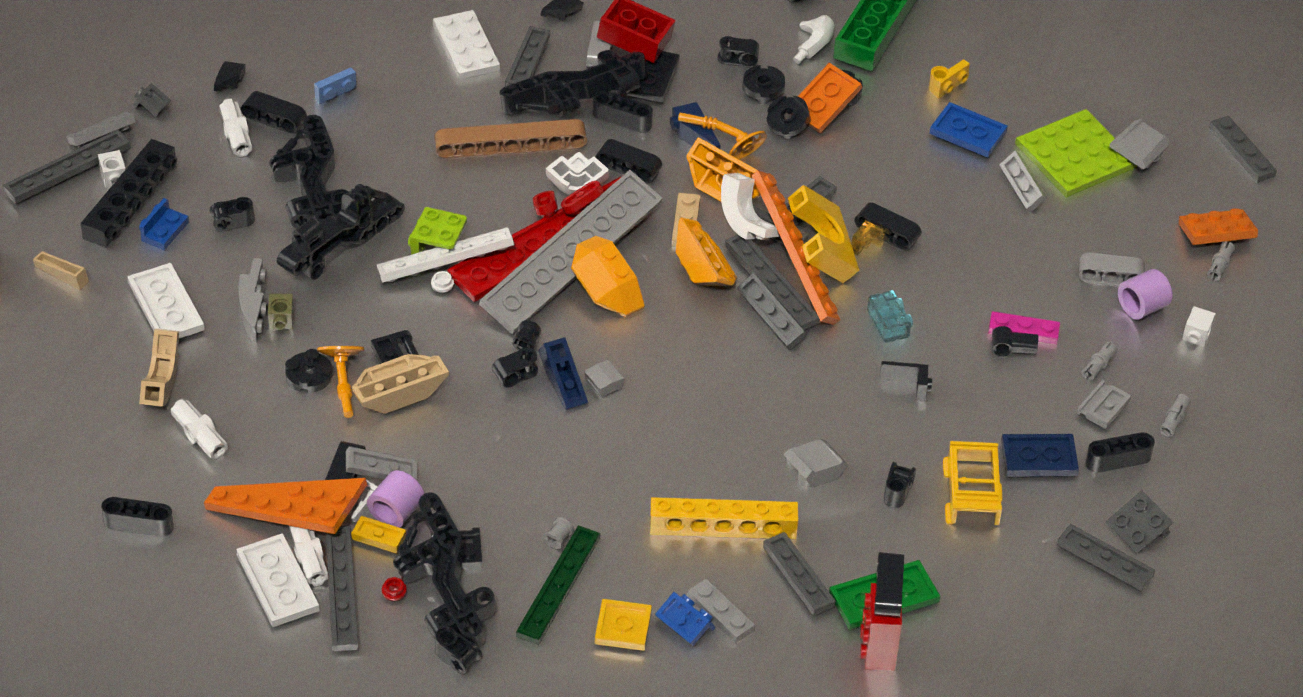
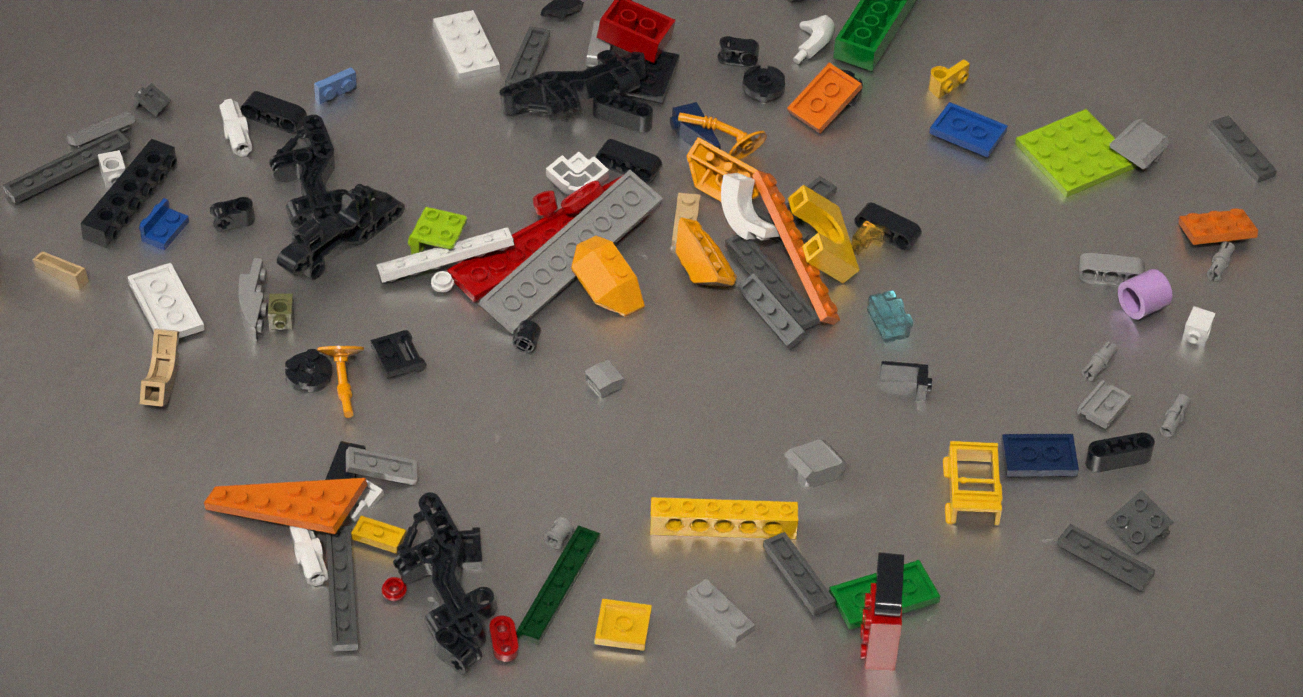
(137, 516): black beam -> none
(199, 429): white piece -> none
(228, 75): black slope -> none
(277, 580): white plate -> none
(395, 498): lavender piece -> none
(399, 382): tan wedge -> none
(503, 640): none -> red plate
(510, 138): medium nougat beam -> none
(515, 369): black piece -> none
(563, 373): dark blue slope -> none
(684, 618): blue bracket -> none
(792, 126): black plate -> none
(898, 485): black piece -> none
(1006, 342): black piece -> none
(1023, 181): light grey plate -> none
(1046, 329): dark pink plate -> none

